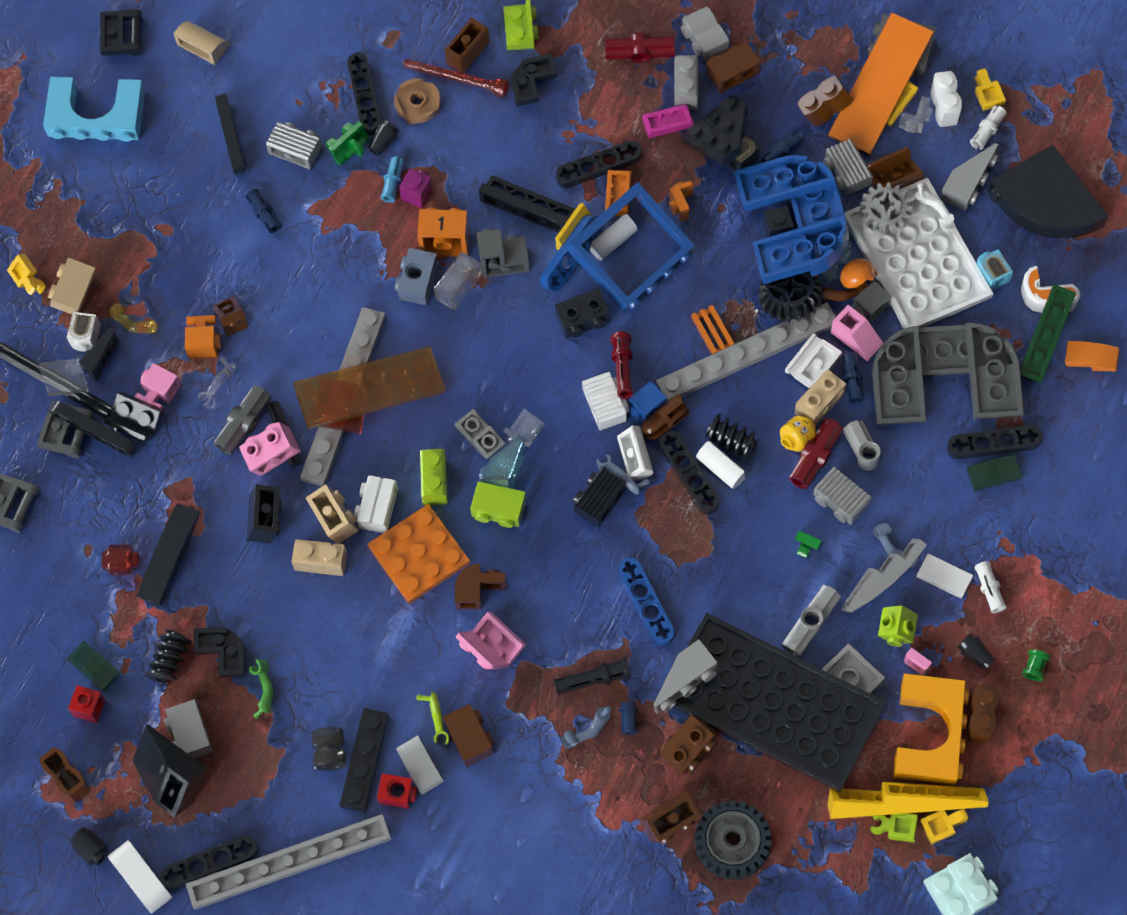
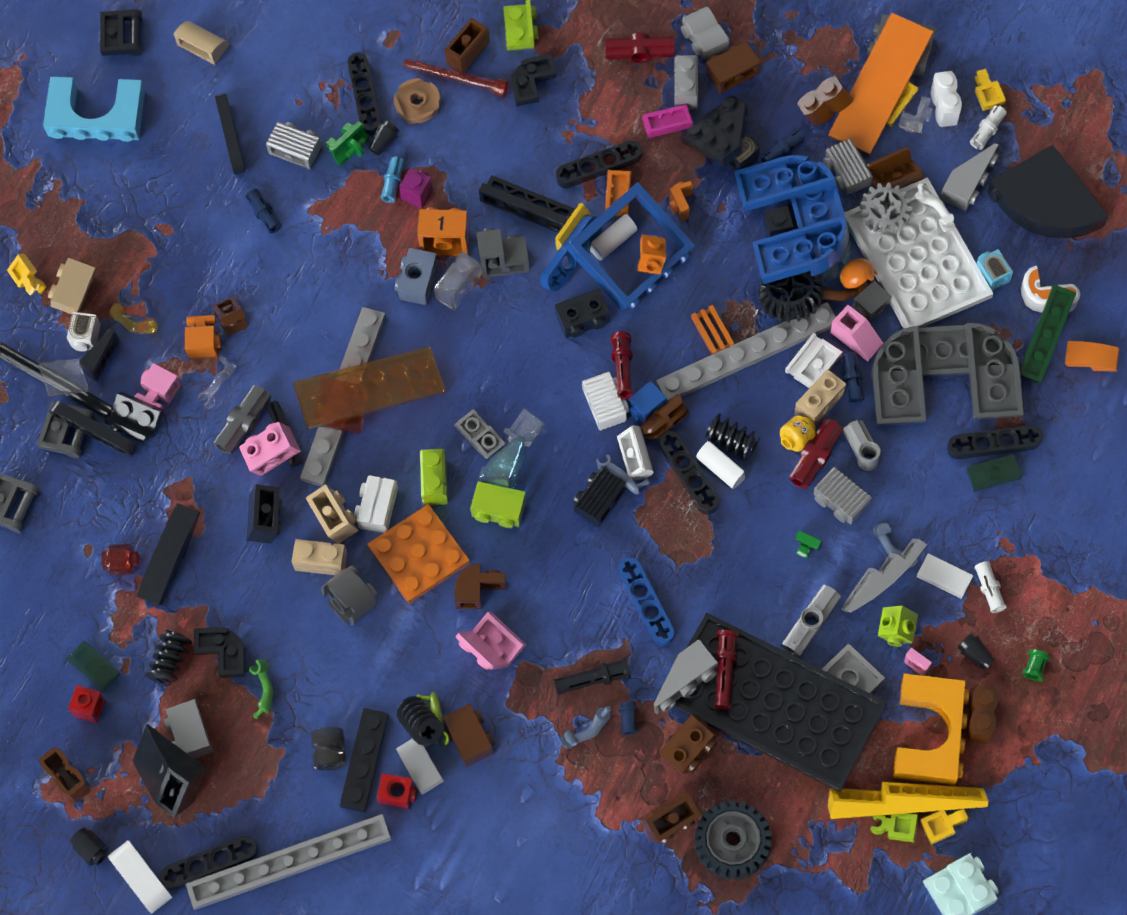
(349, 595): none -> dark grey brick
(419, 721): none -> black piece
(652, 254): none -> orange bracket
(727, 655): none -> dark red pin

